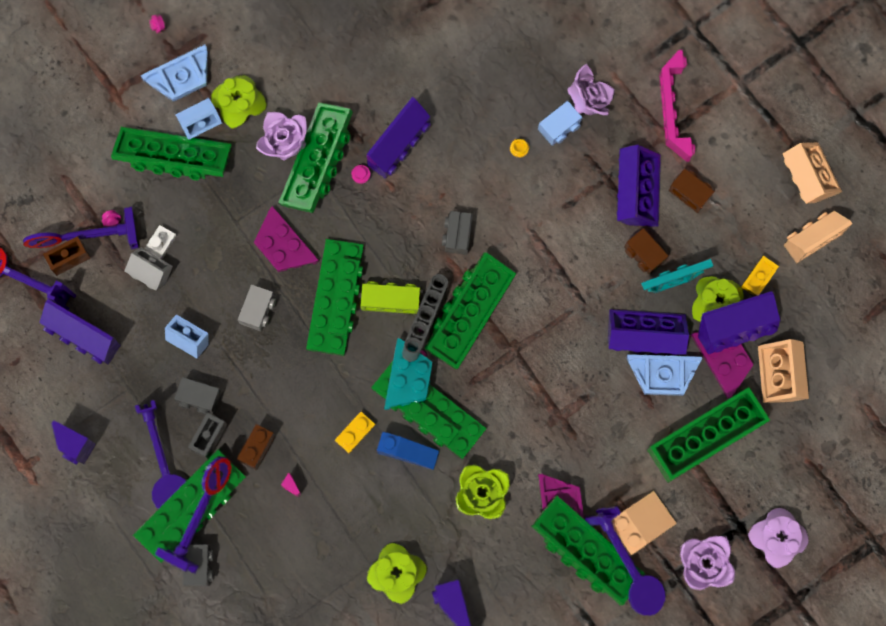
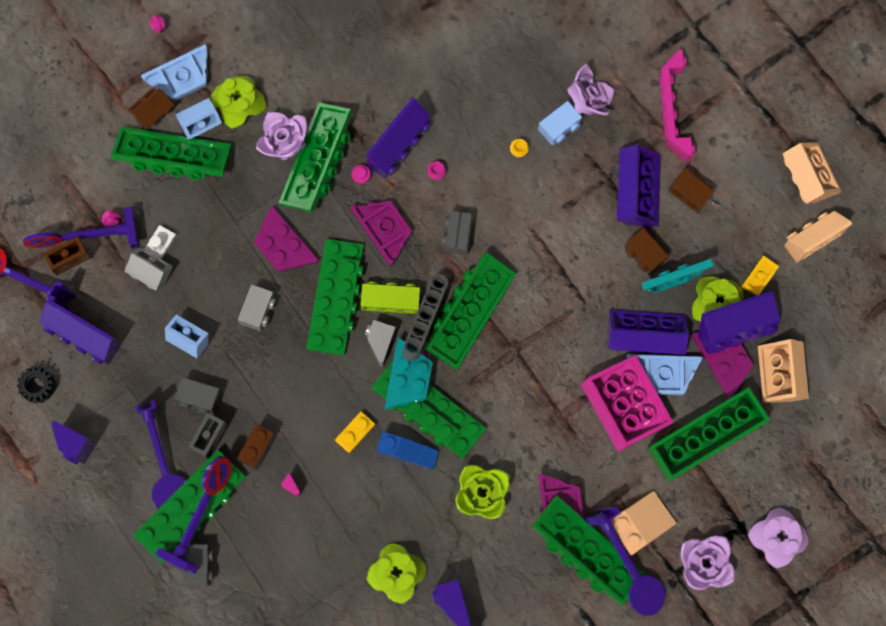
(48, 384): none -> black tyre
(150, 107): none -> reddish brown brick
(380, 339): none -> light grey slope
(384, 227): none -> magenta wing
(436, 170): none -> dark pink plate
(626, 403): none -> dark pink slope

